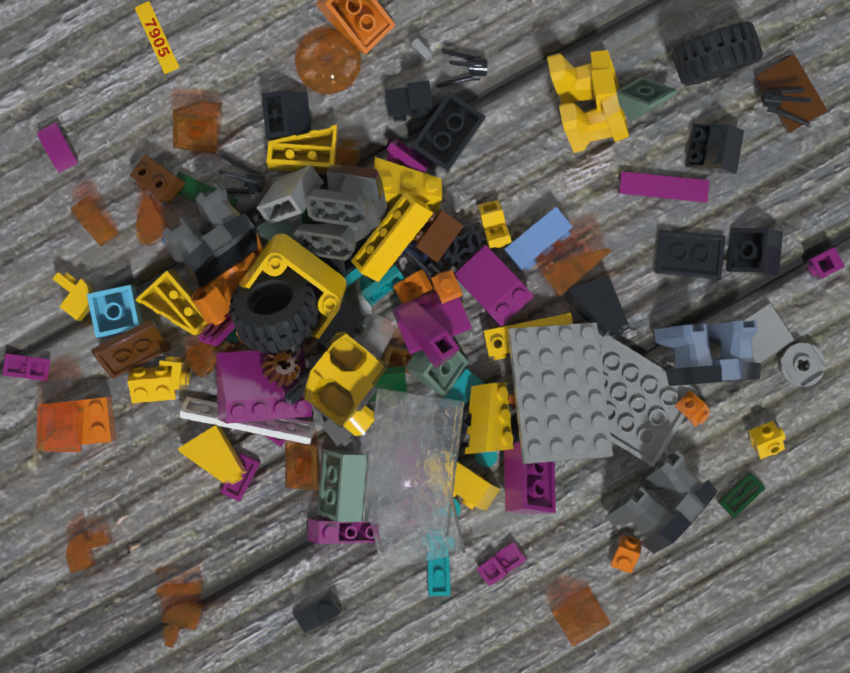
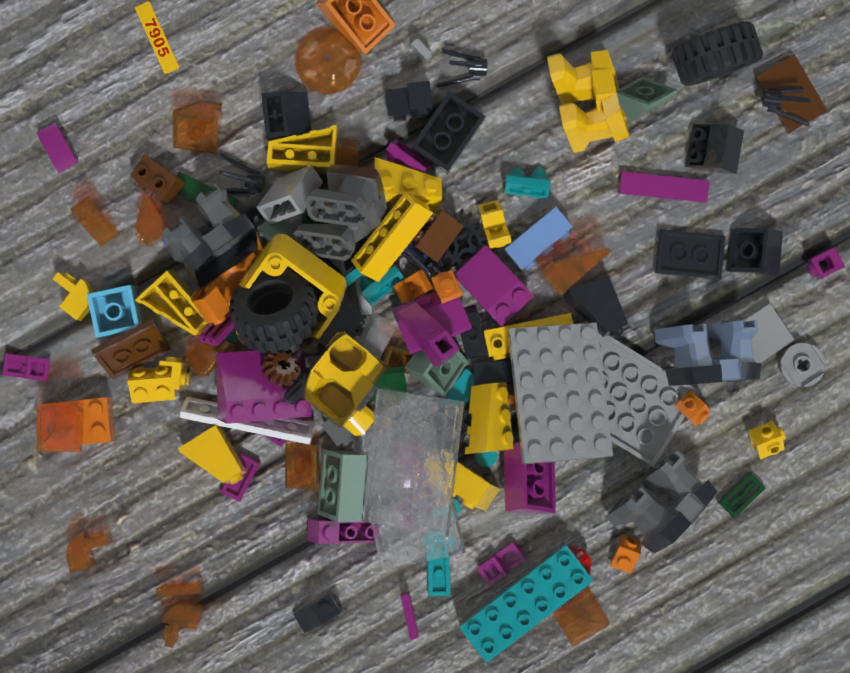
(409, 615): none -> magenta tile
(473, 339): none -> black plate
(492, 372): none -> black tile
(527, 600): none -> teal piece
(535, 186): none -> teal tile

